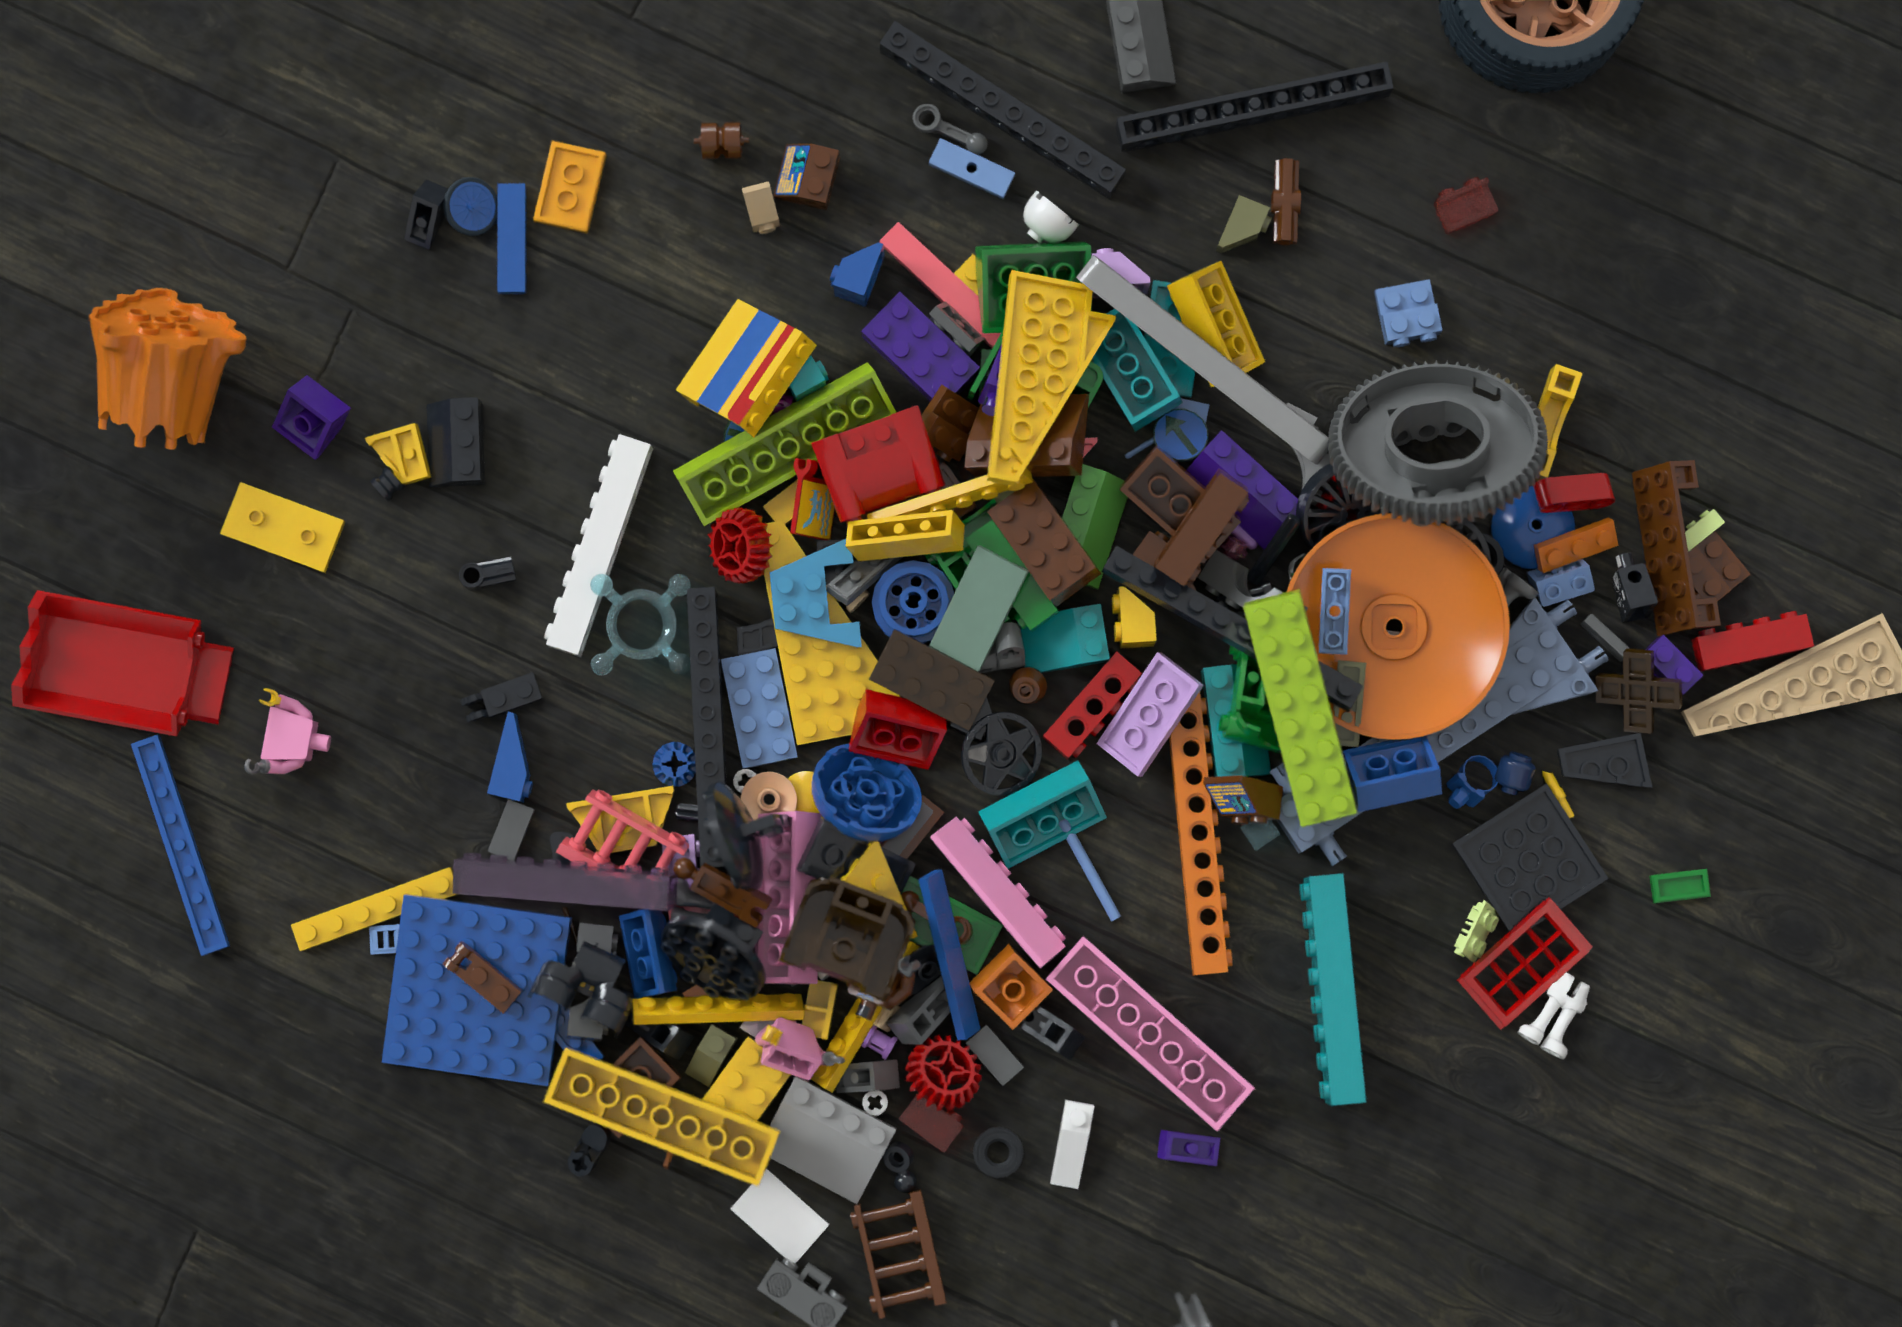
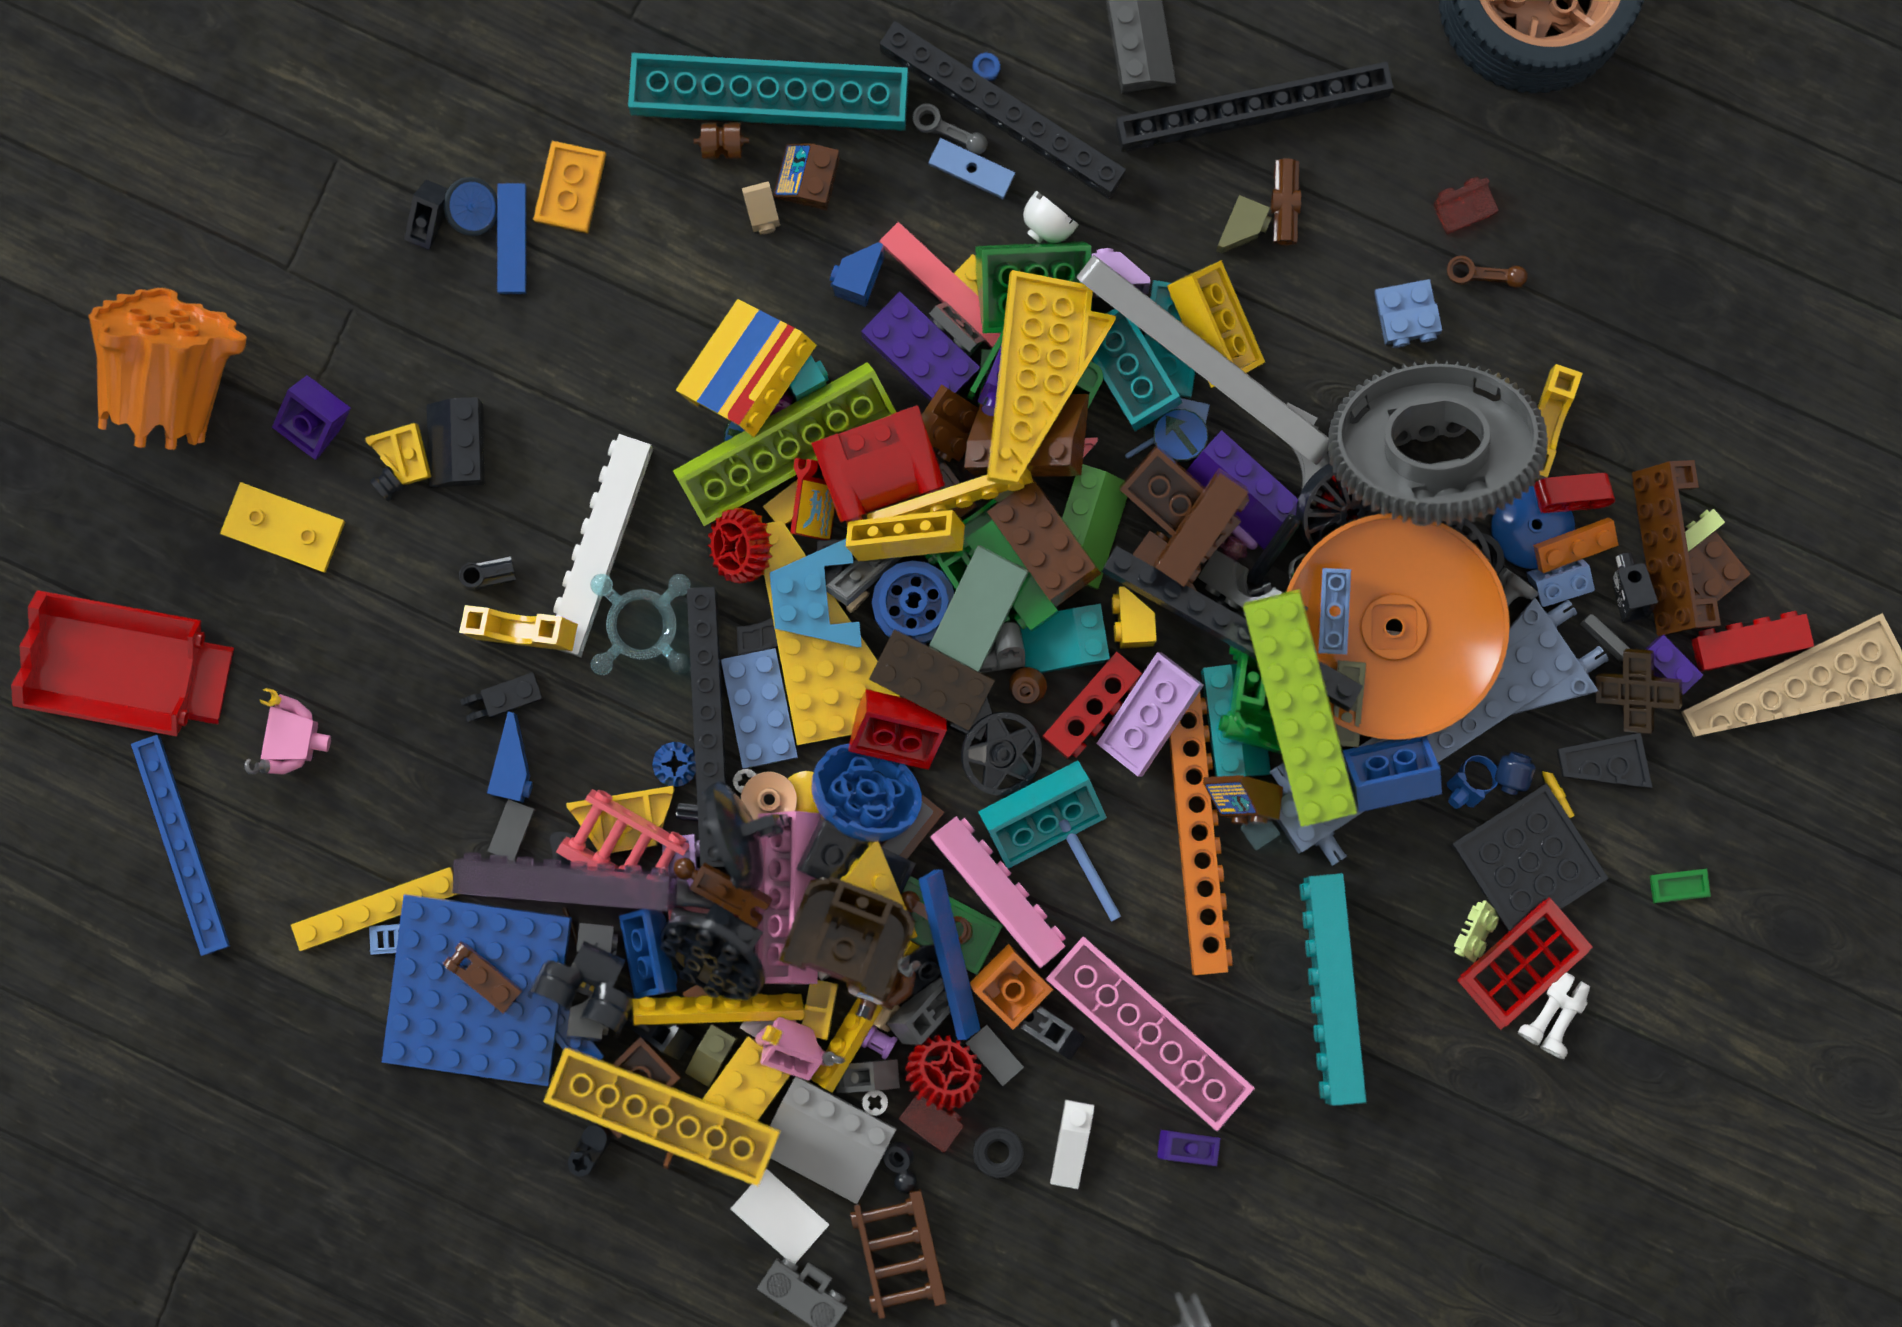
(502, 627): none -> yellow arch
(768, 91): none -> teal brick
(987, 66): none -> blue tile
(1514, 276): none -> reddish brown piece

